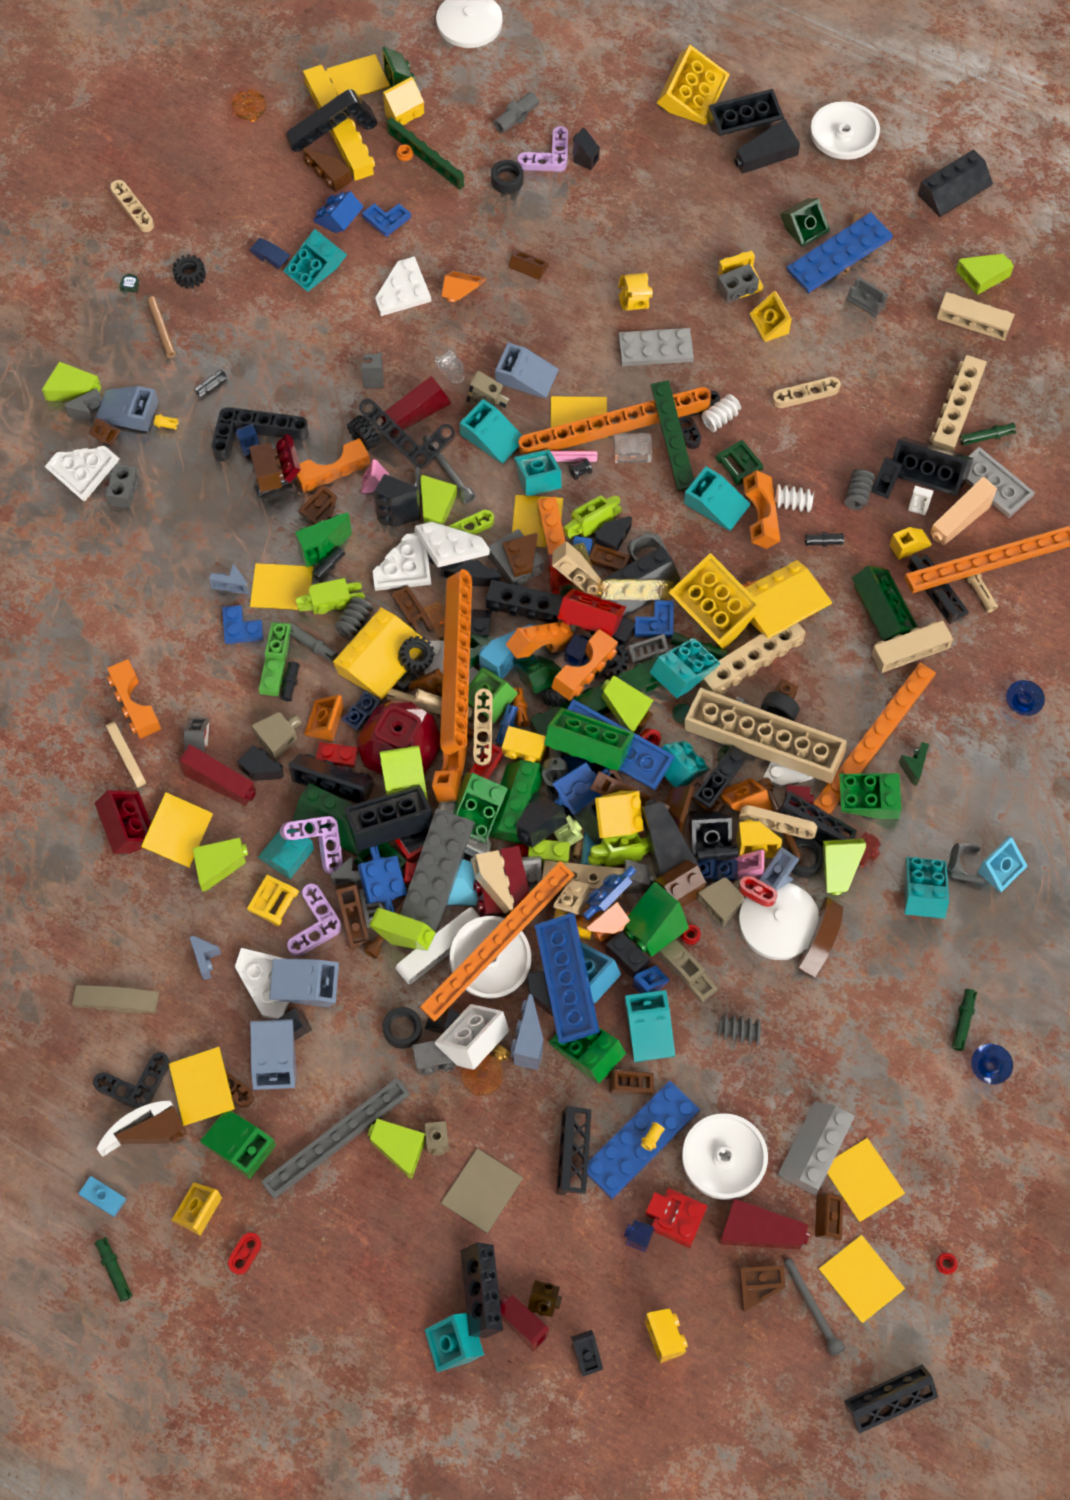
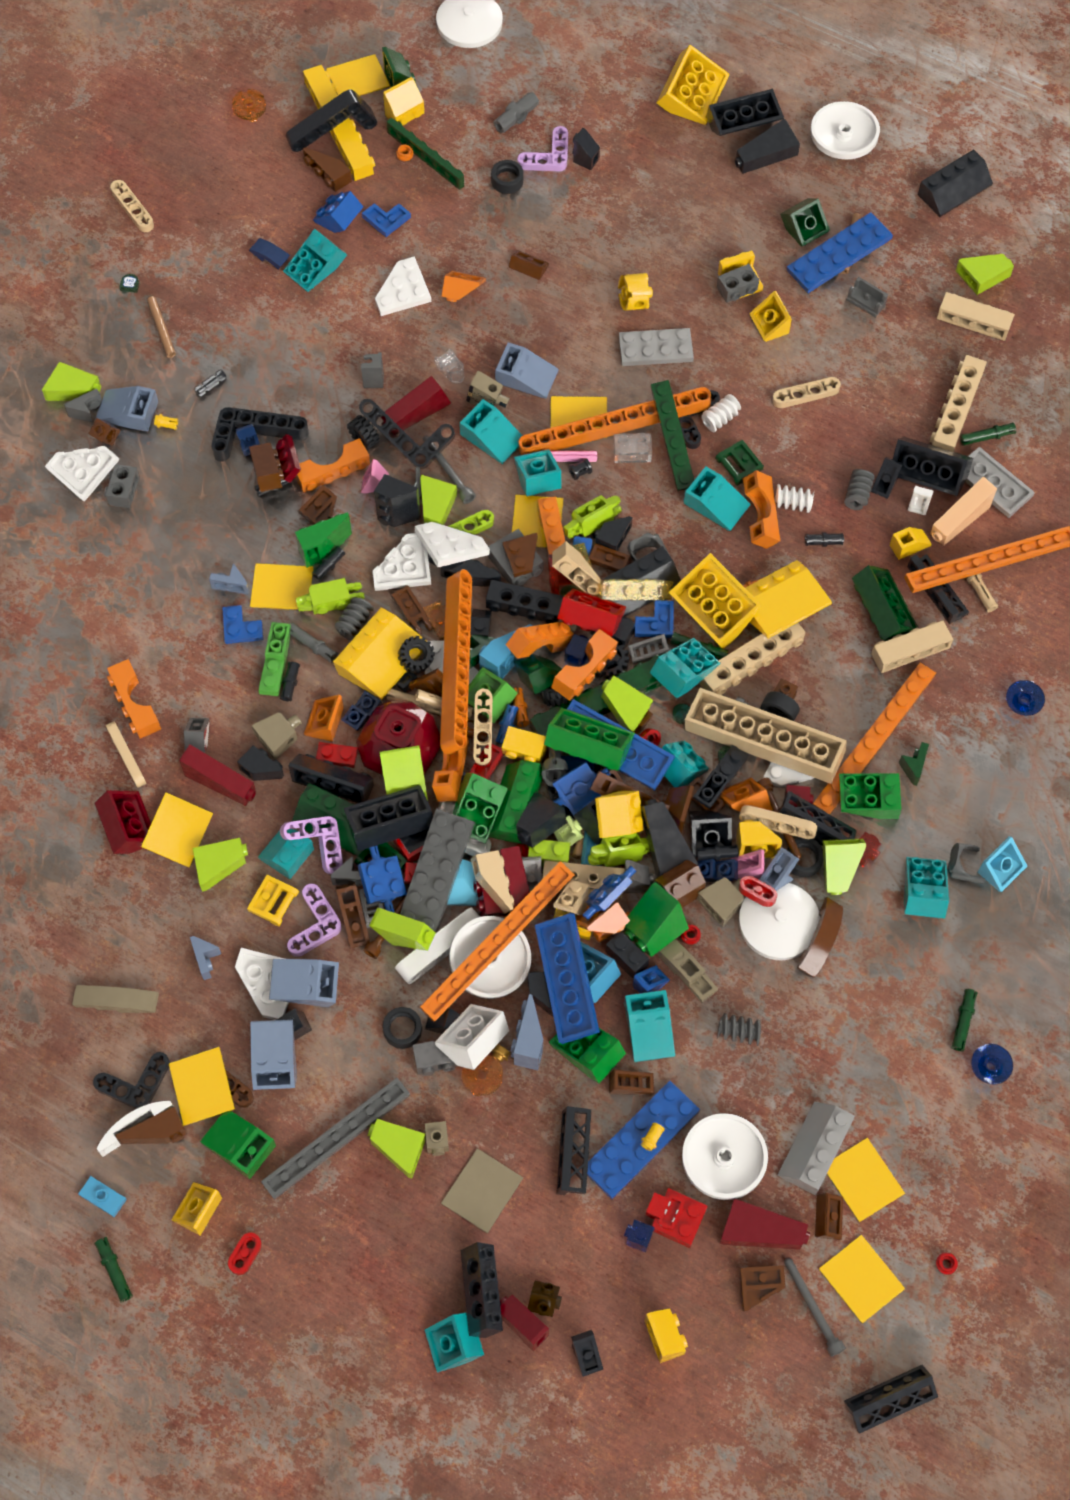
(190, 279): black tyre -> none

